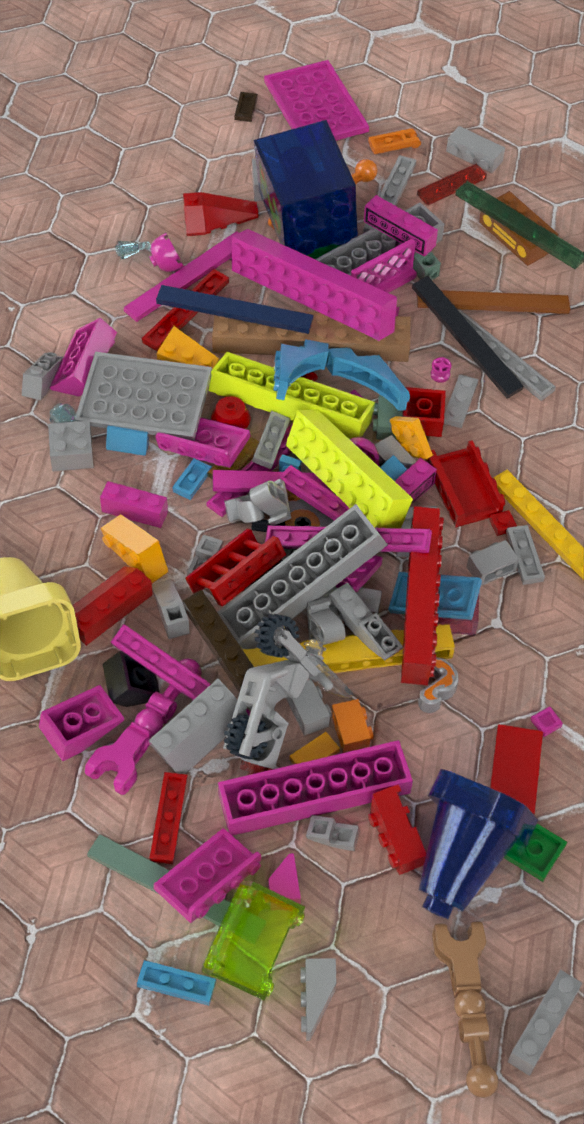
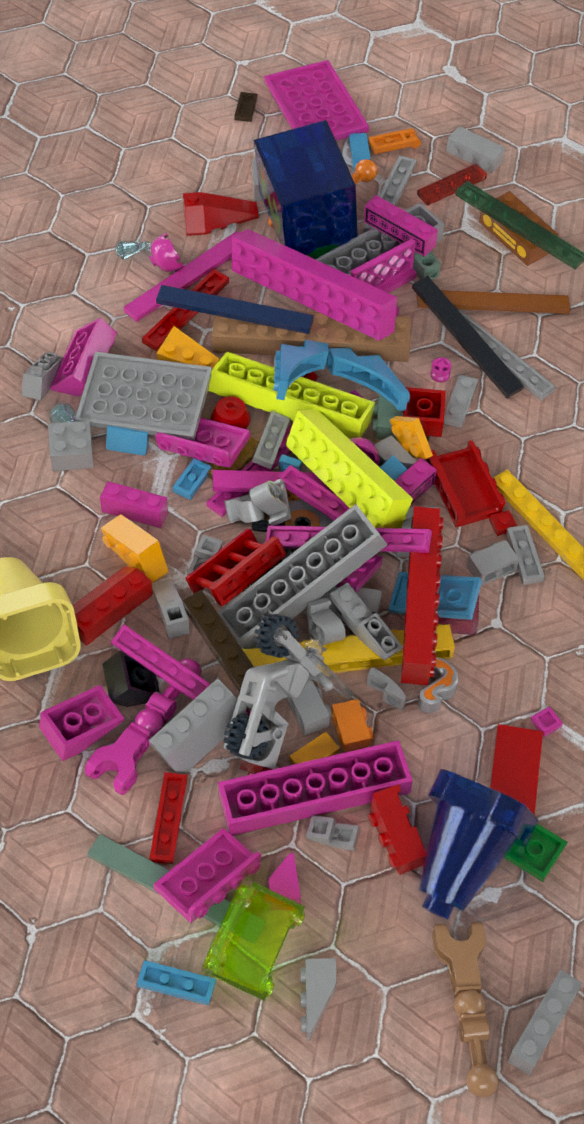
(359, 148): none -> dark azure tile
(392, 692): none -> light grey slope

